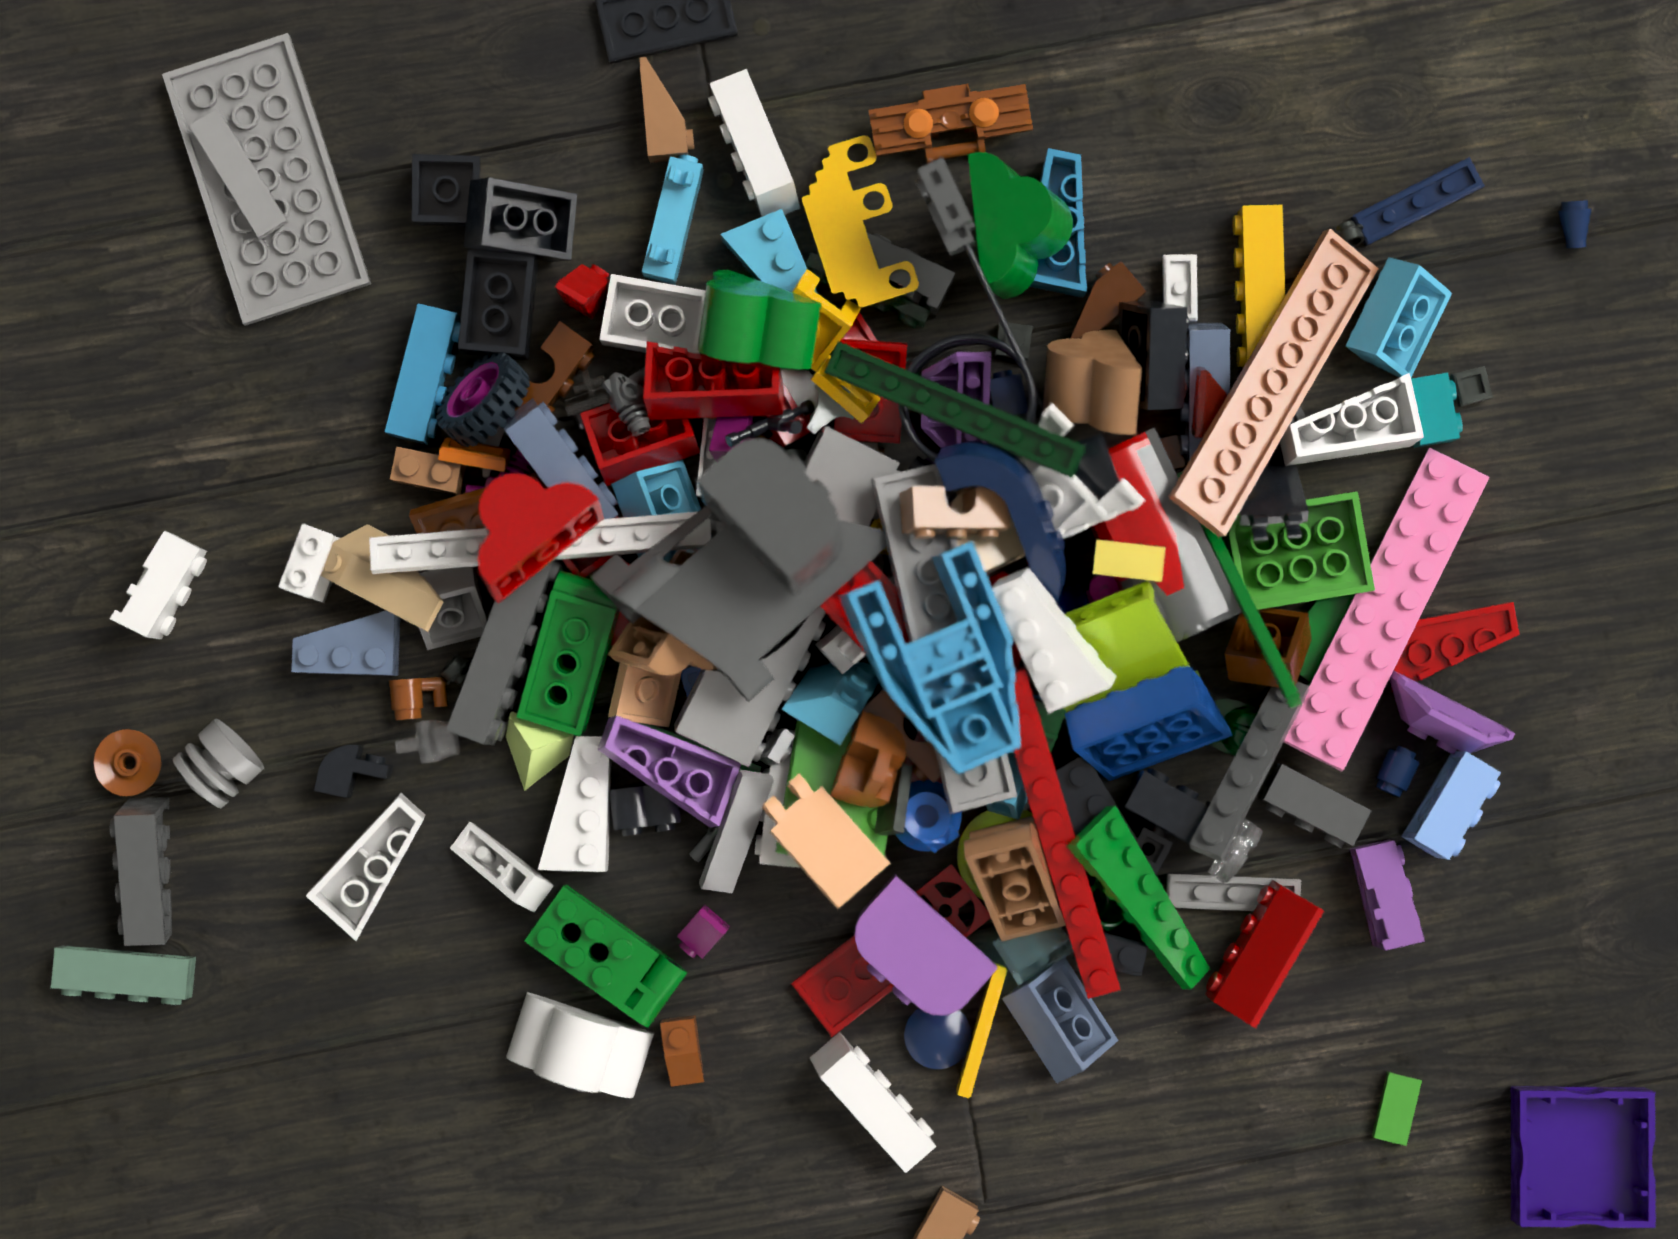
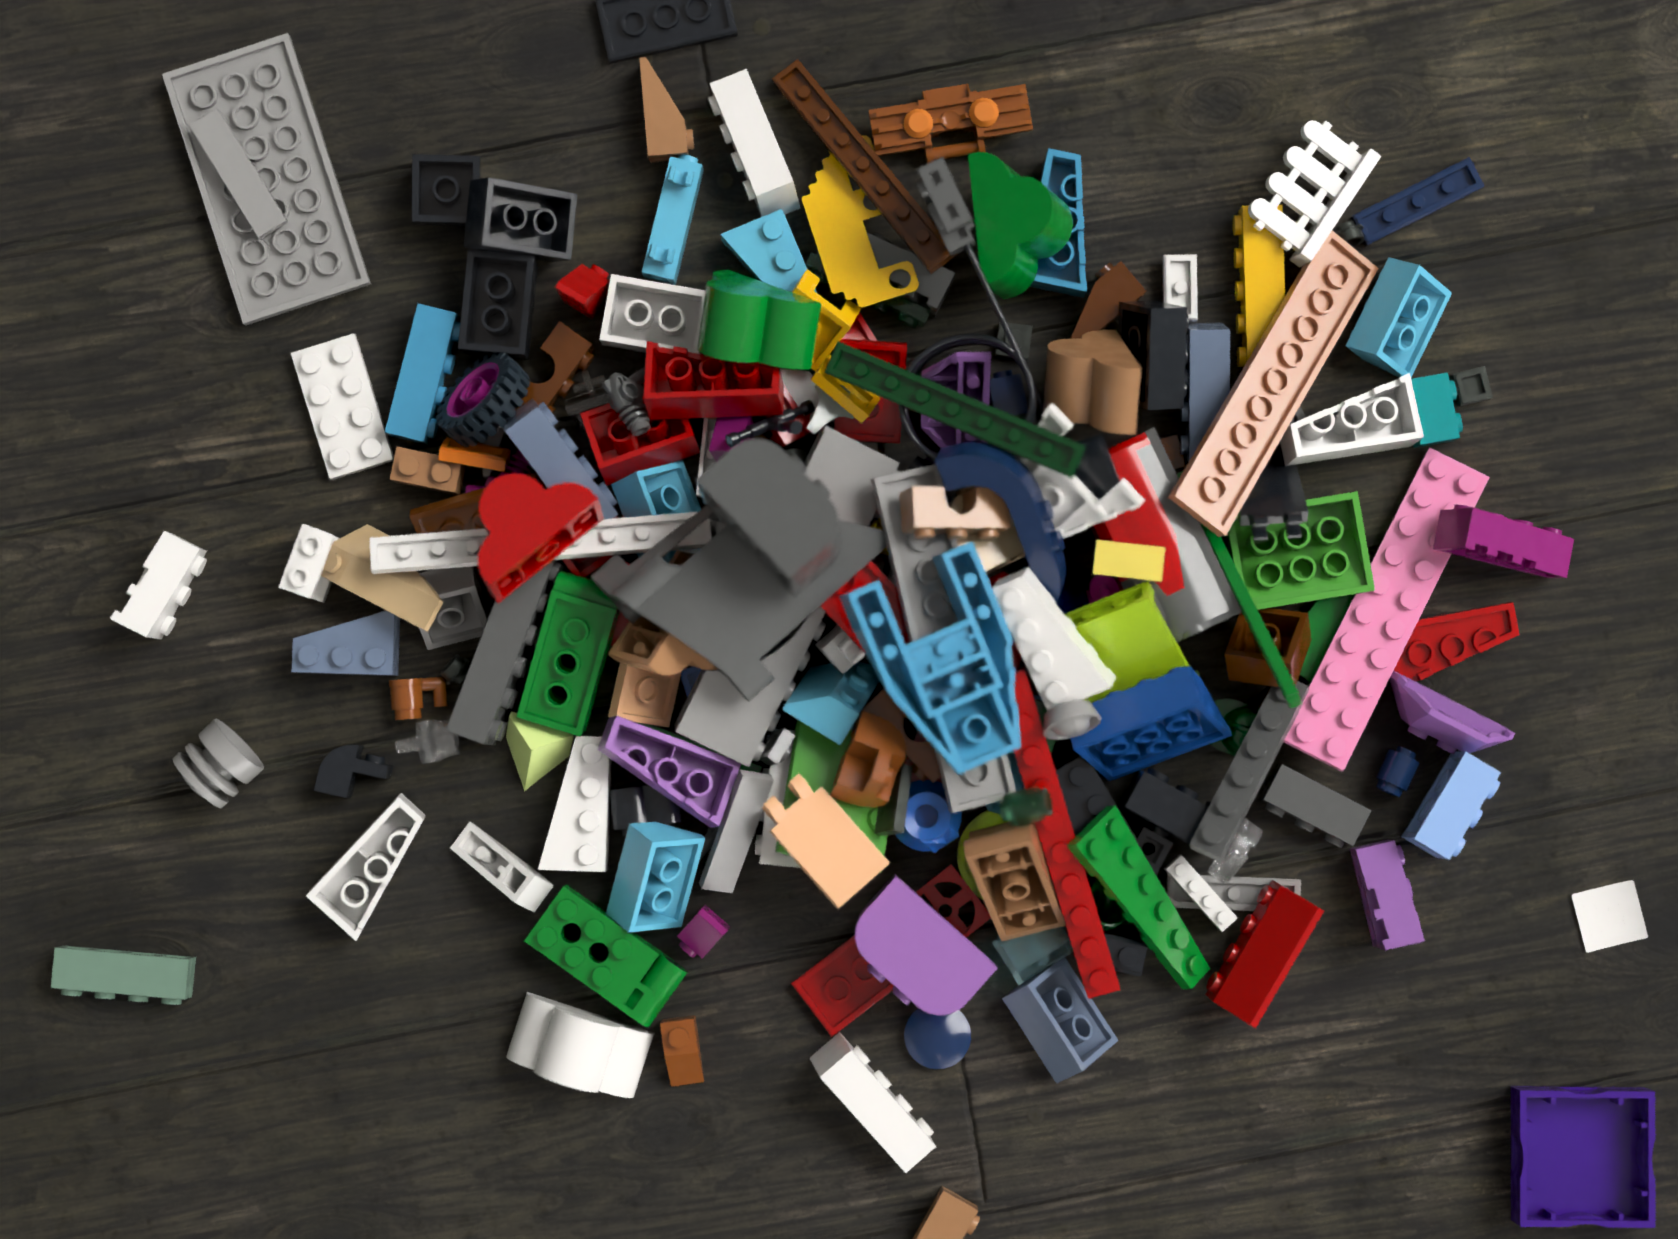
(111, 758): dark orange dish -> none
(142, 871): dark grey wedge -> none
(342, 406): none -> white plate
(654, 877): none -> medium azure slope
(863, 165): none -> reddish brown tile
(981, 1032): yellow tile -> none
(1026, 806): none -> clear green brick
(1070, 720): none -> light grey hat
(1200, 893): none -> white piece
(1207, 402): clear red slope -> none
(1308, 207): none -> white fence
(1396, 1108): bright green tile -> none
(1503, 541): none -> magenta wedge
(1575, 222): dark blue cone -> none
(1609, 915): none -> white sticker

